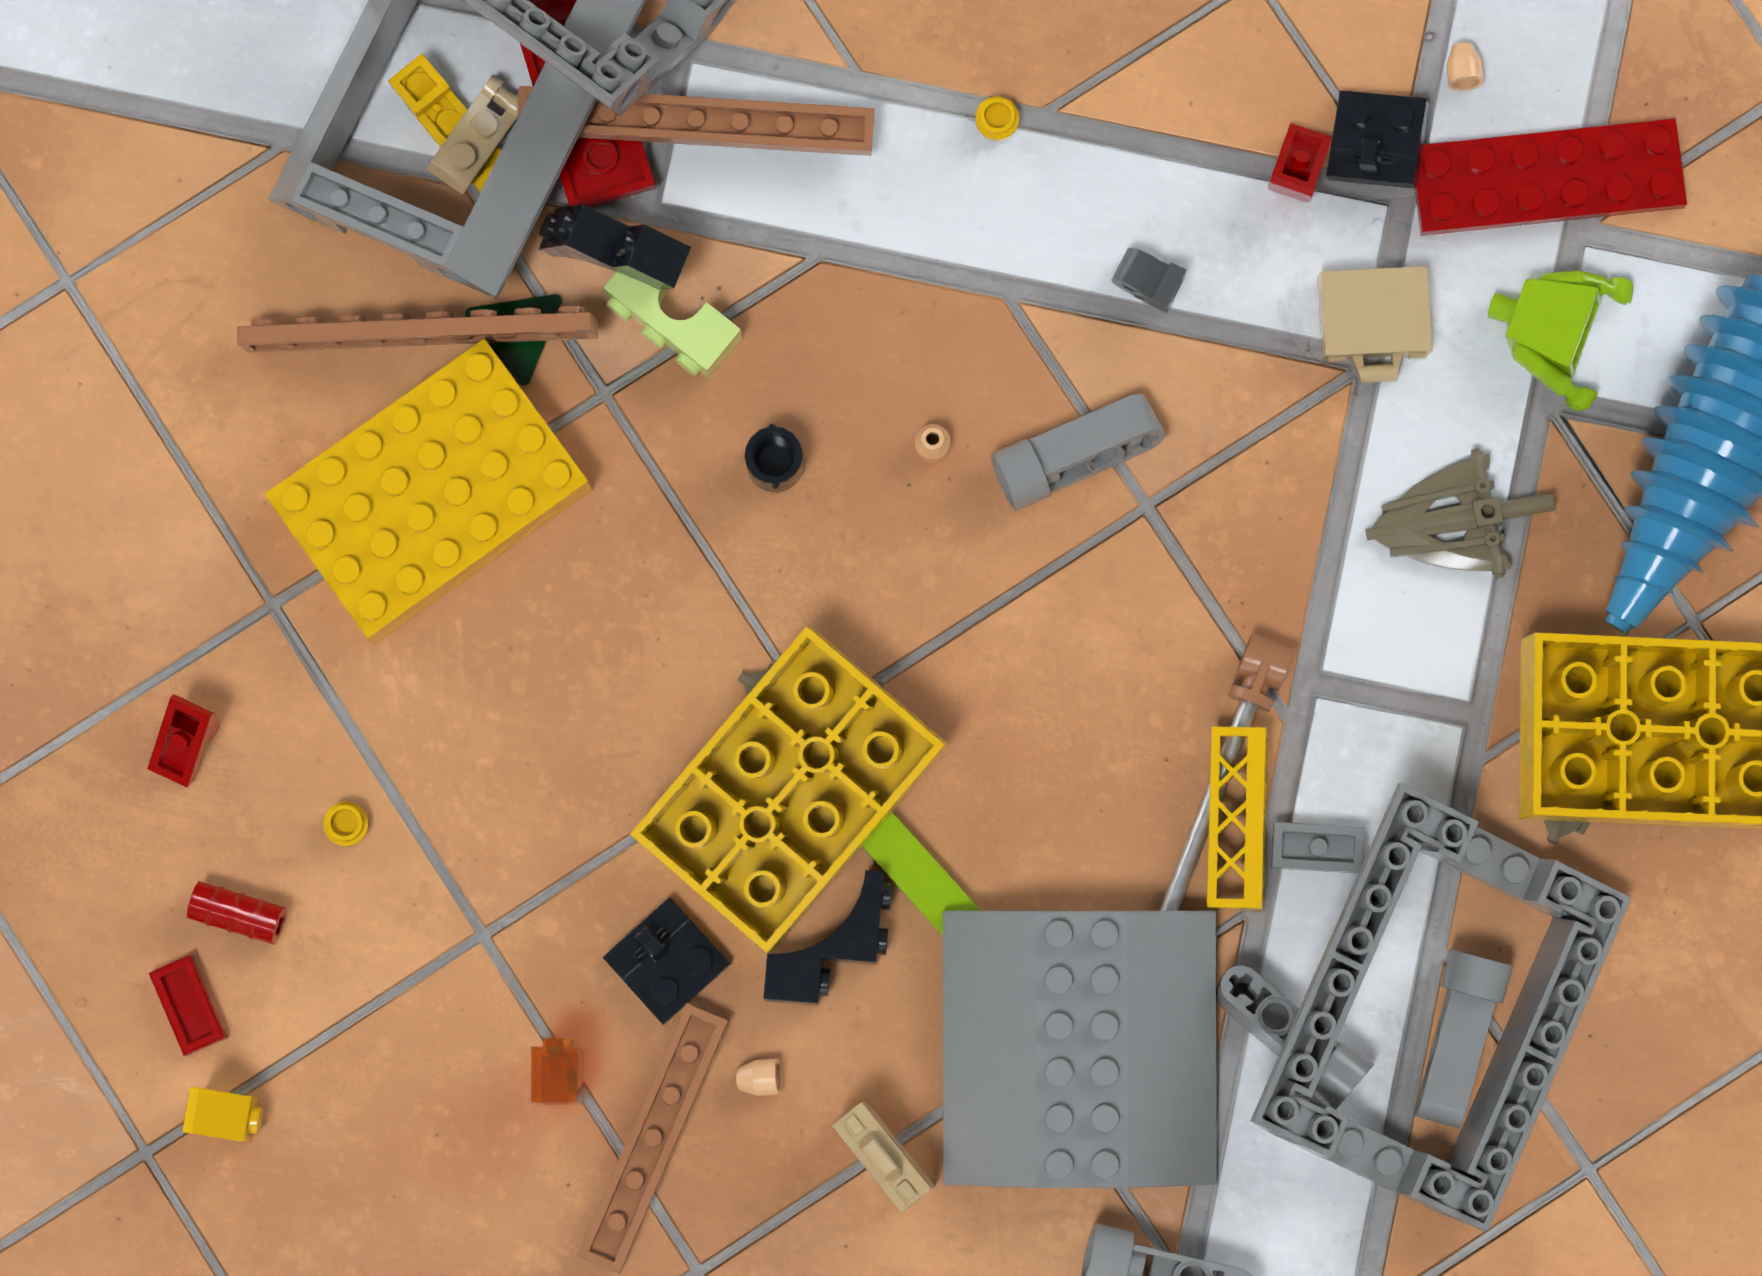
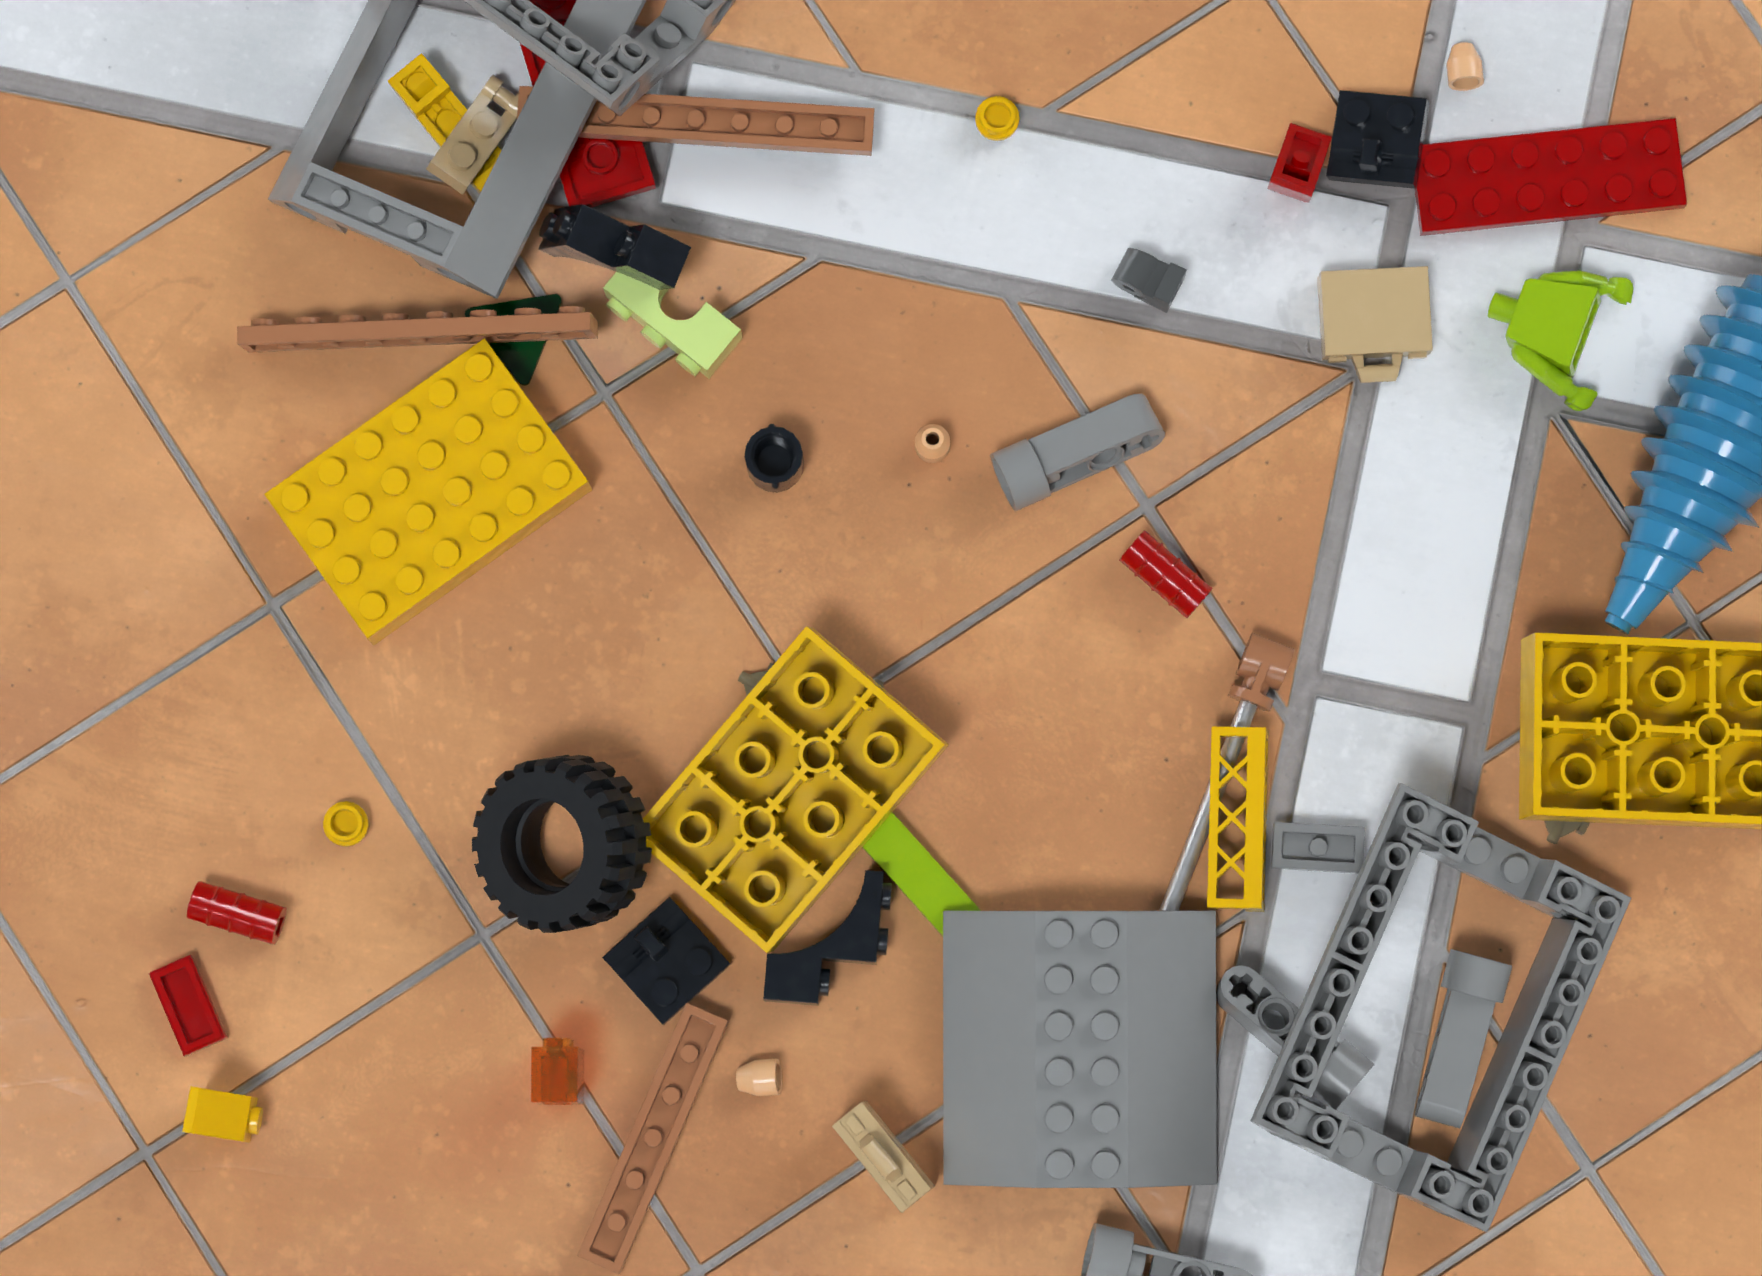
(182, 740): red slope -> none
(512, 851): none -> black tyre
(1165, 574): none -> red axle
(1409, 528): dark tan bar -> none

